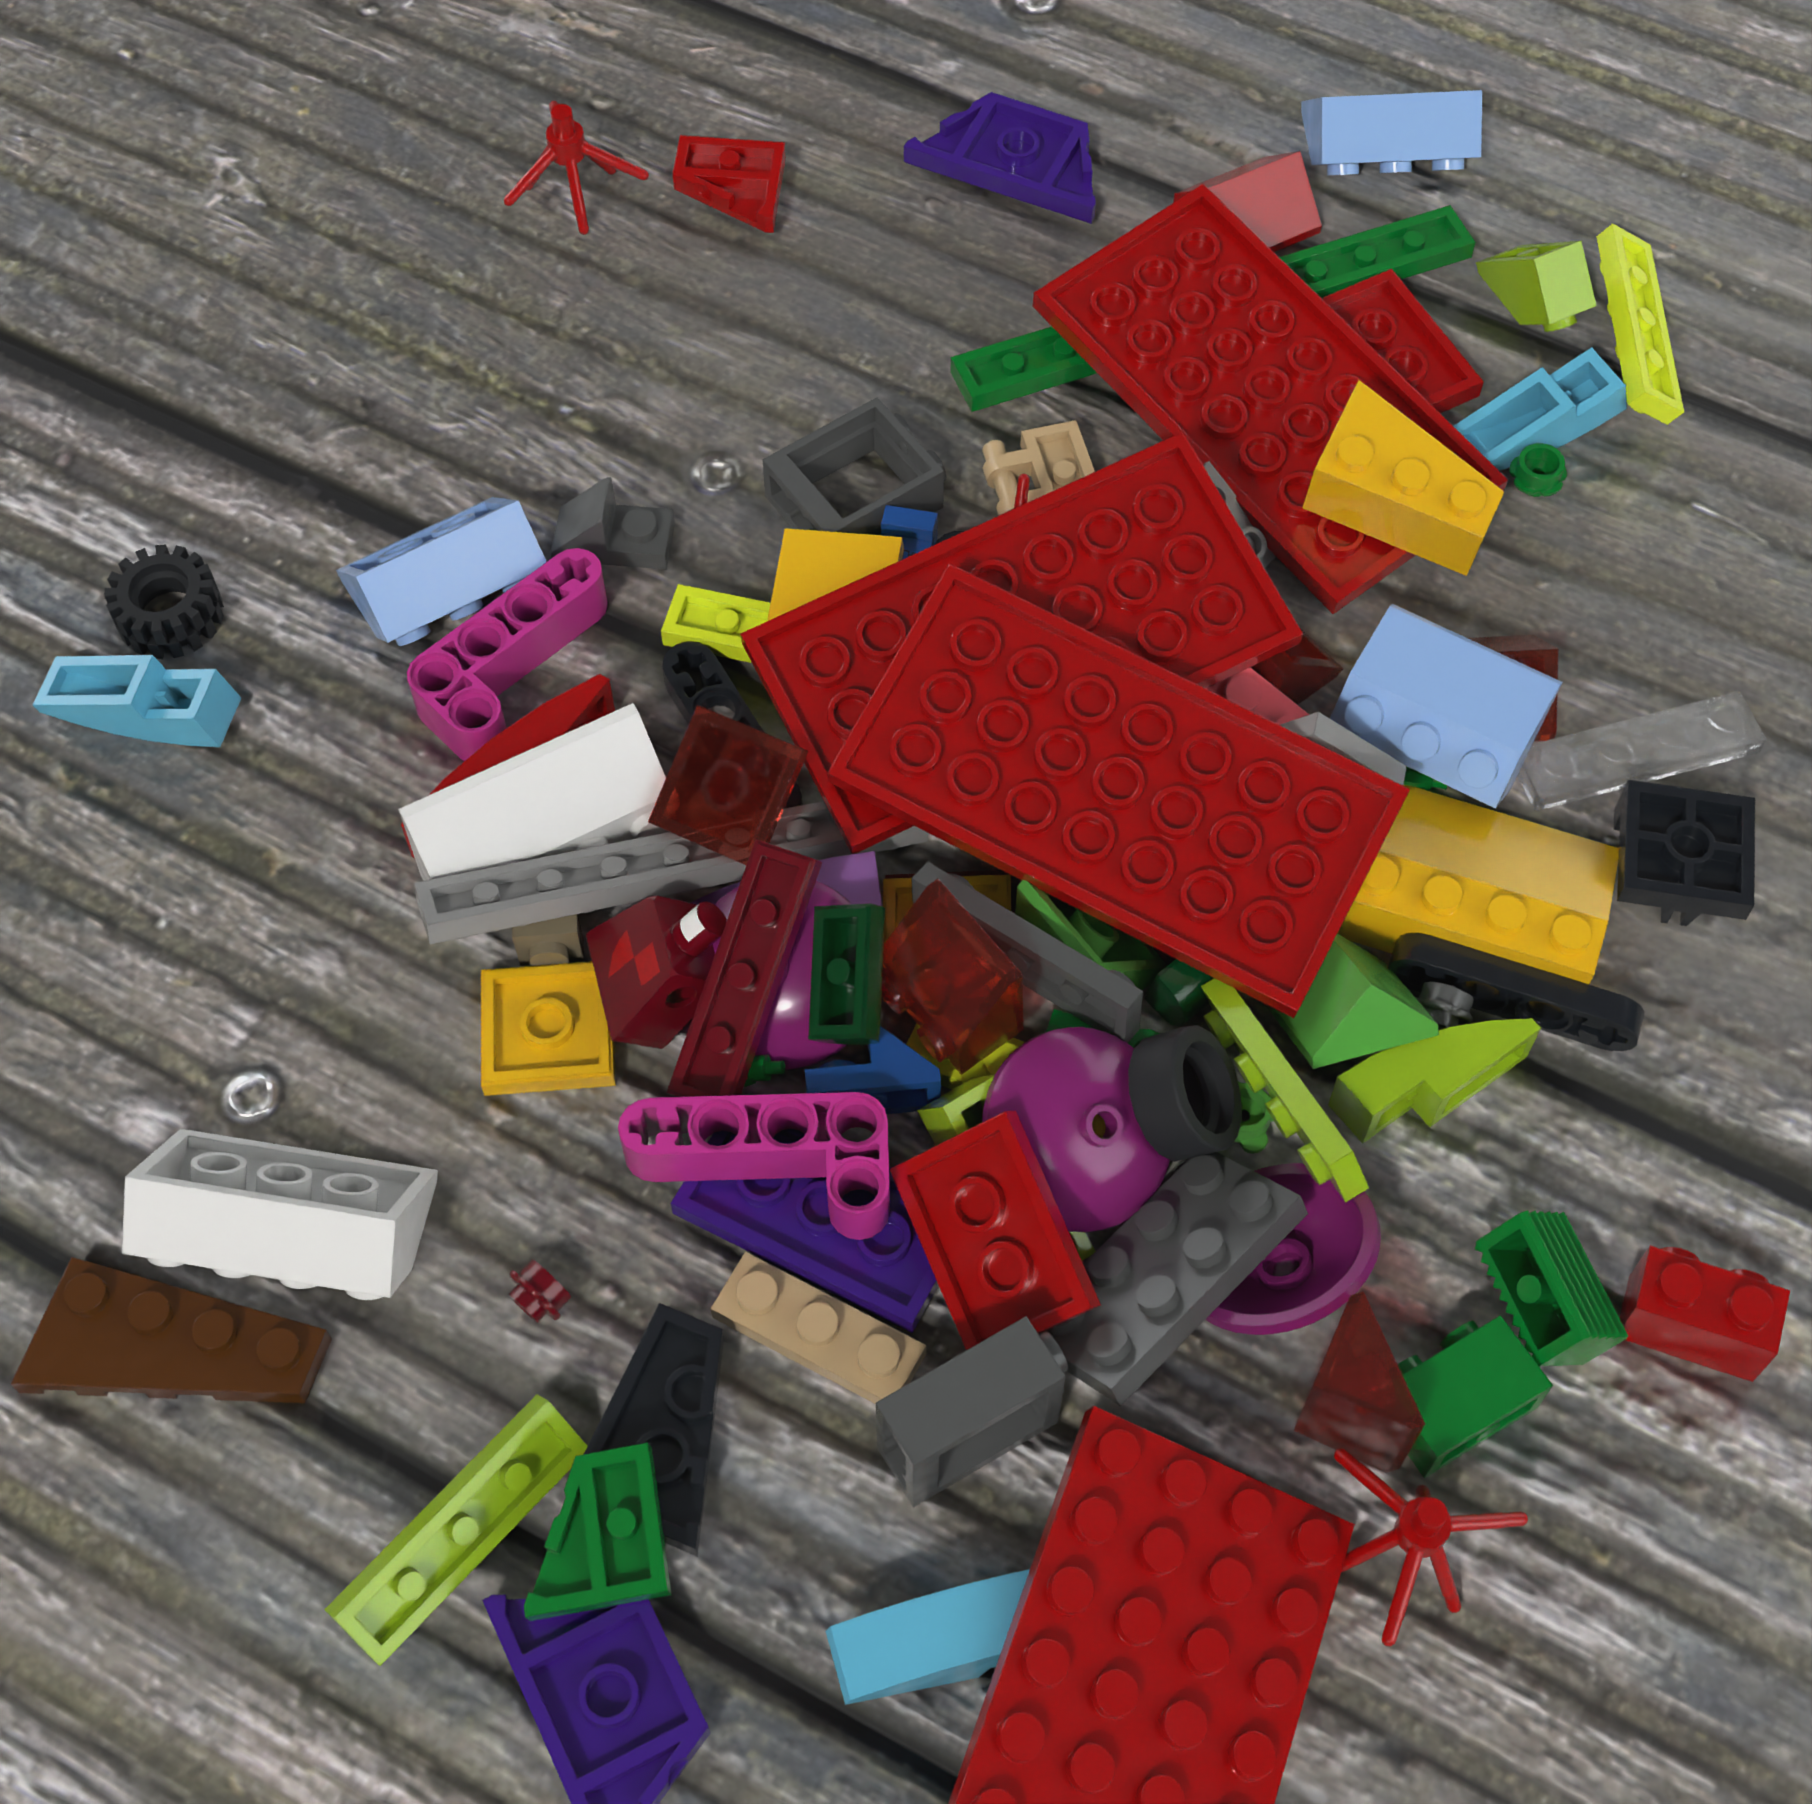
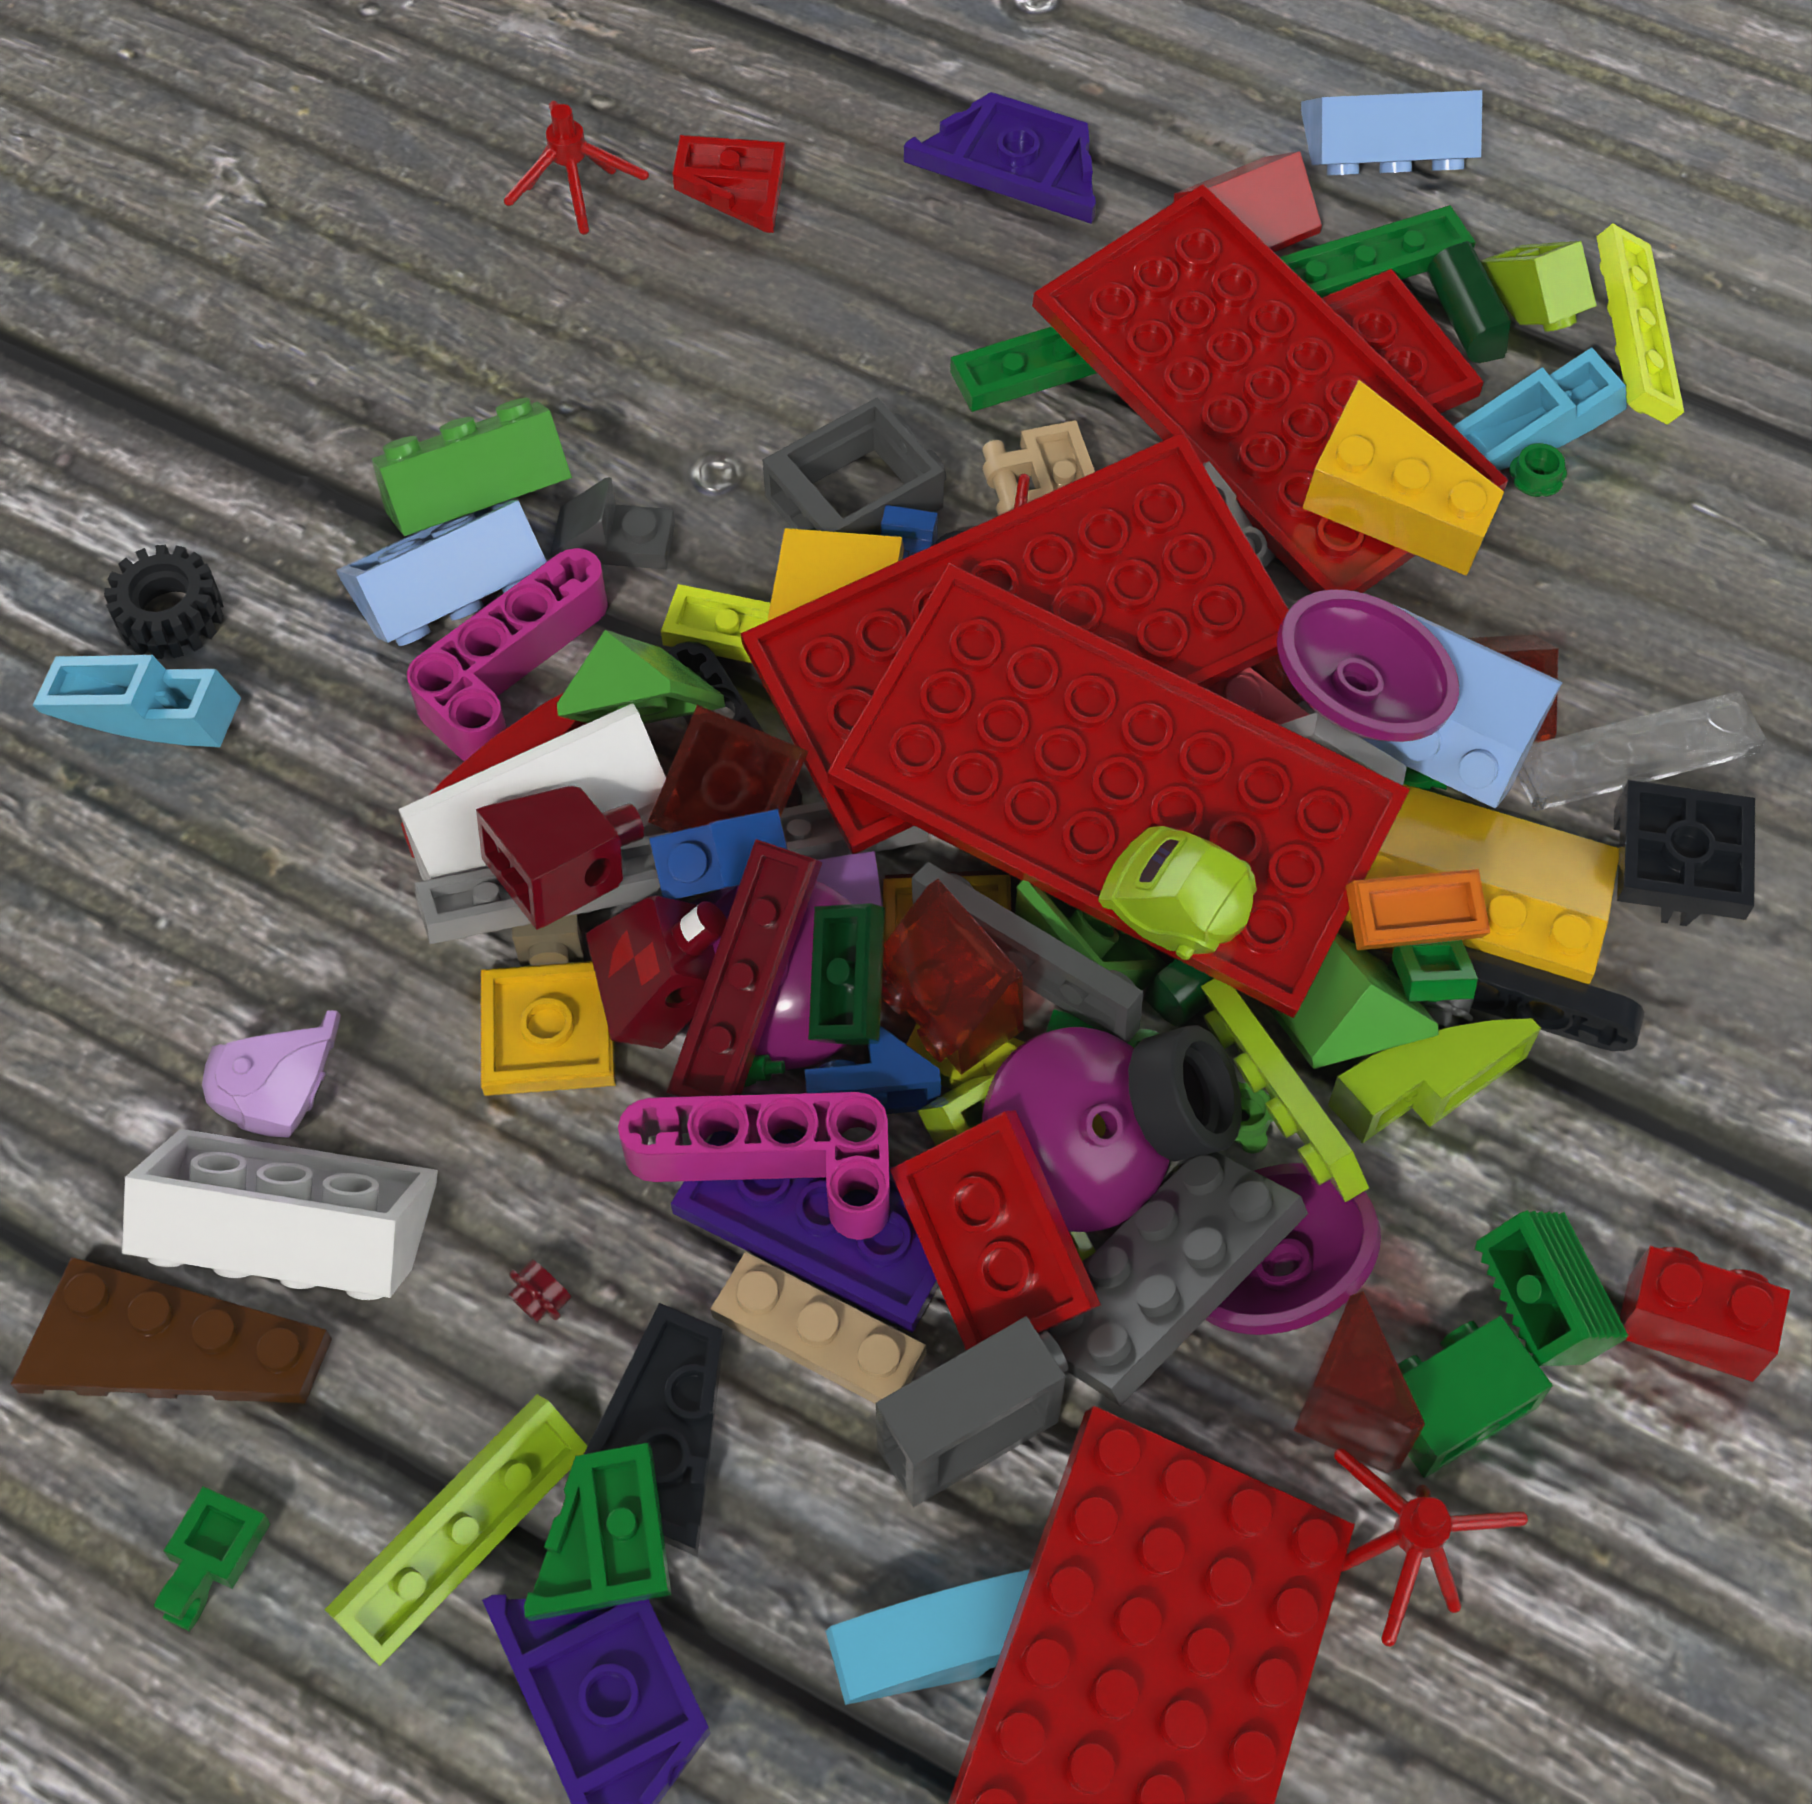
(209, 1546): none -> green plate
(269, 1078): none -> lavender helmet
(470, 466): none -> bright green slope
(556, 850): none -> dark red torso
(638, 673): none -> bright green slope
(712, 854): none -> blue slope
(1180, 891): none -> lime helmet
(1367, 666): none -> magenta dish
(1417, 909): none -> orange tile
(1435, 971): none -> green plate
(1470, 302): none -> dark green brick

